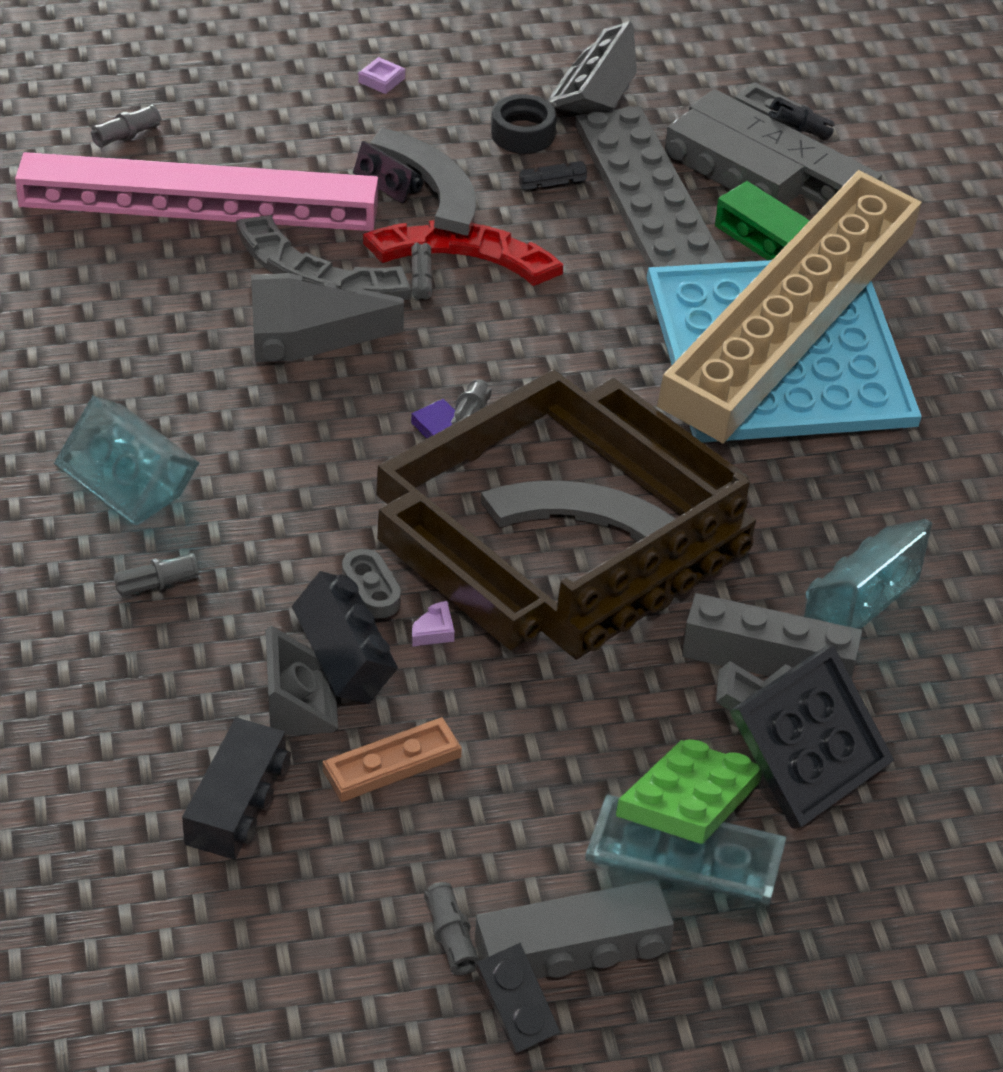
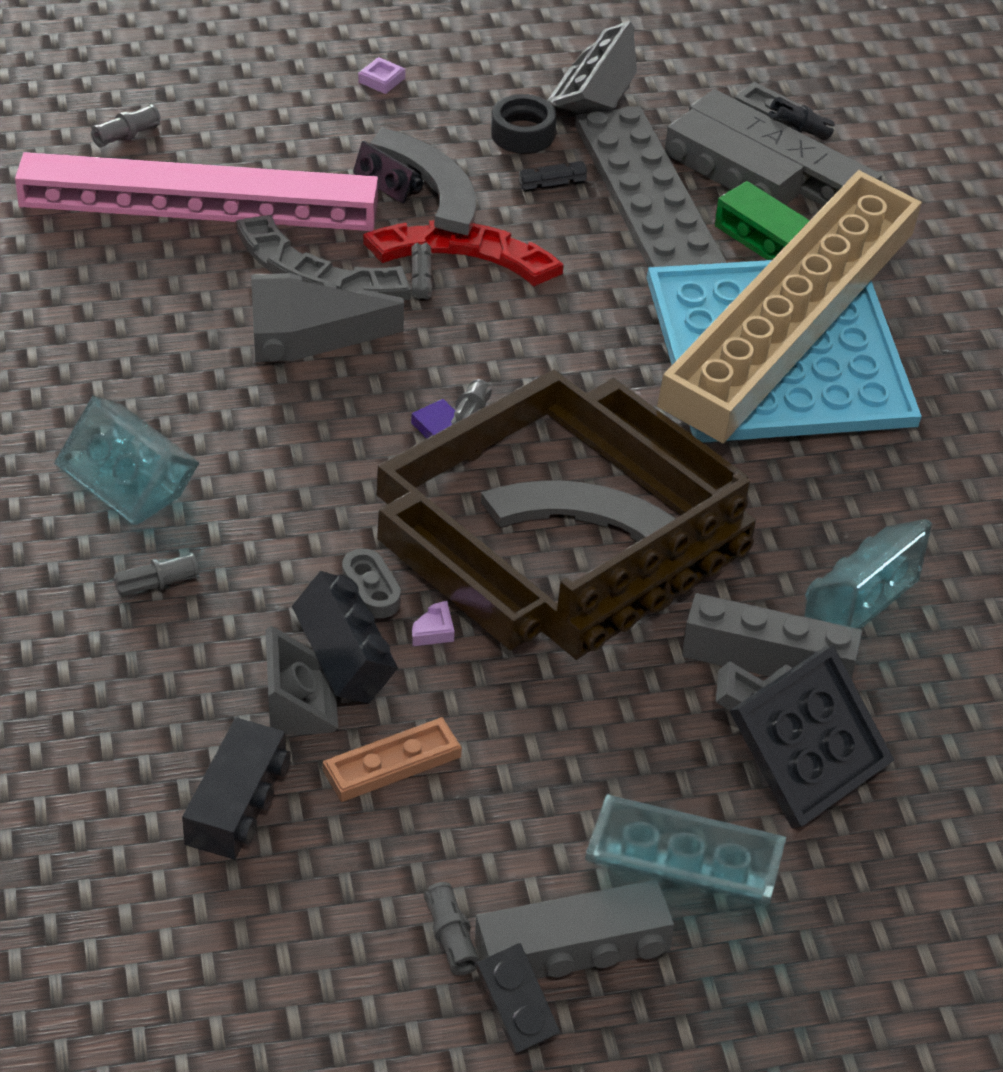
(690, 791): bright green plate -> none

